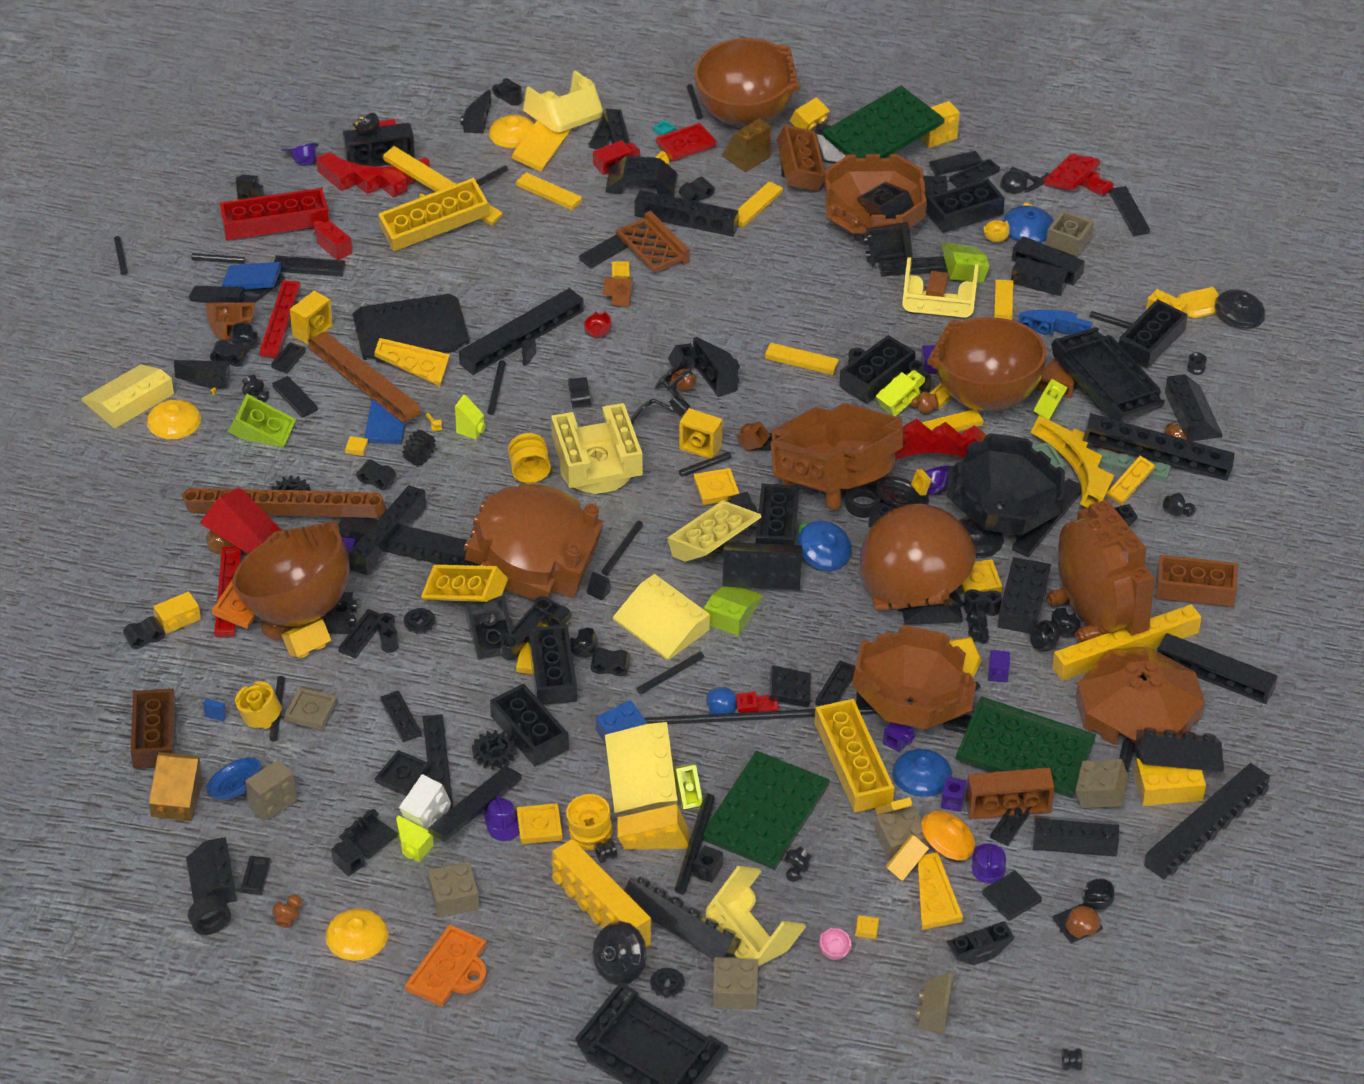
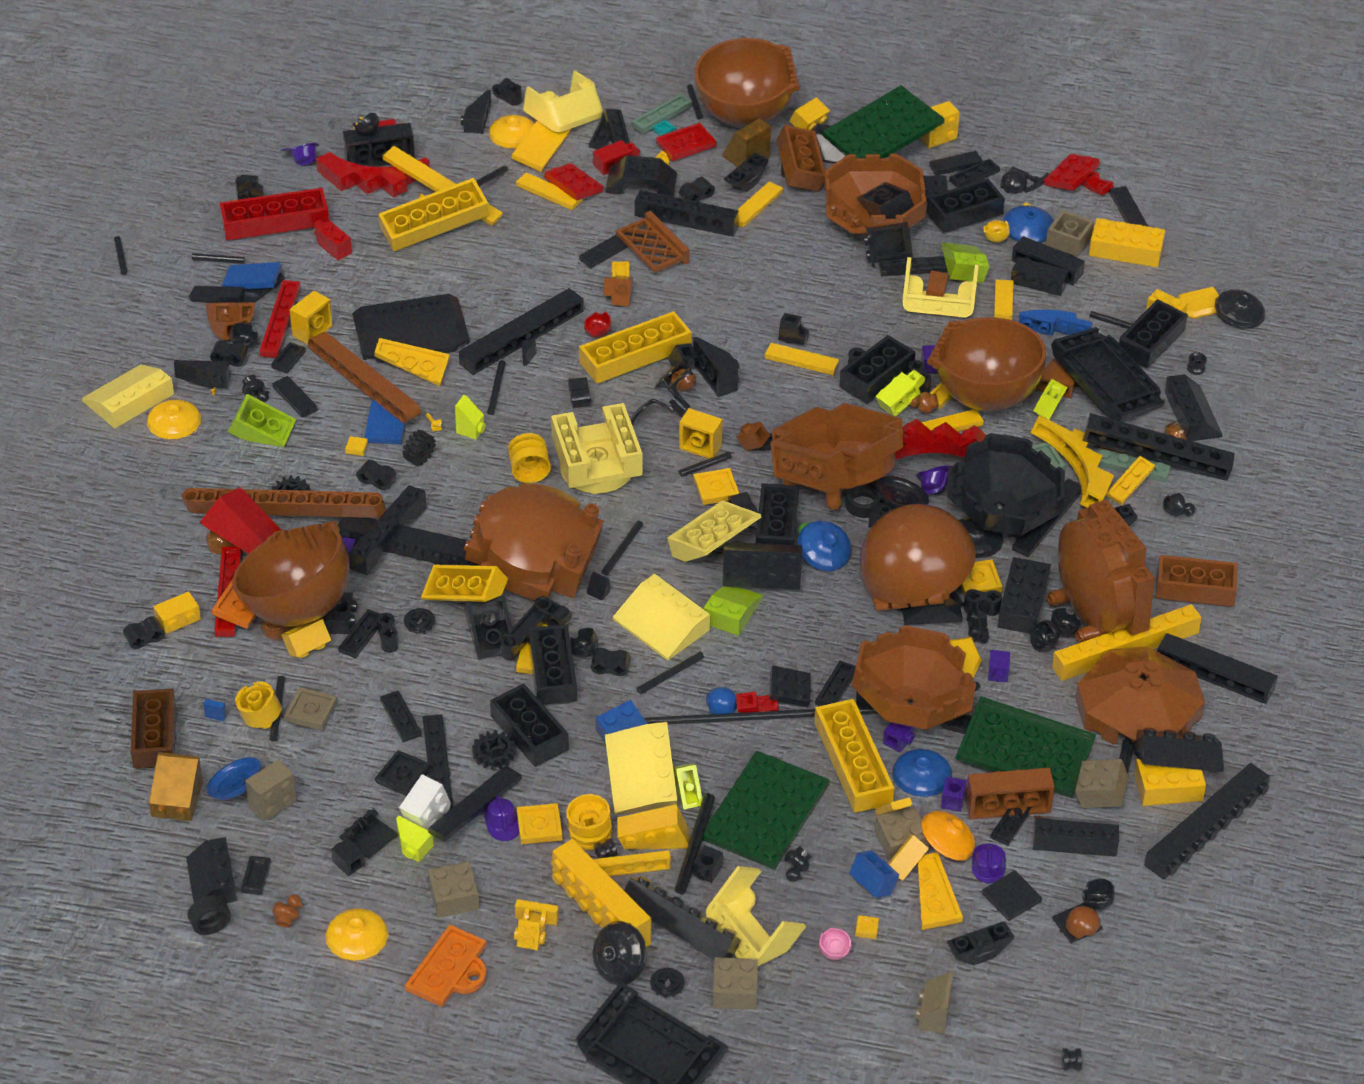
(311, 265): black tile -> none
(532, 925): none -> yellow tile
(573, 181): none -> red plate
(633, 347): none -> yellow brick
(635, 863): none -> yellow tile
(662, 112): none -> sand green plate
(748, 173): none -> black slope
(792, 329): none -> black brick
(874, 874): none -> blue brick
(921, 482): yellow tile -> none
(1127, 242): none -> yellow brick

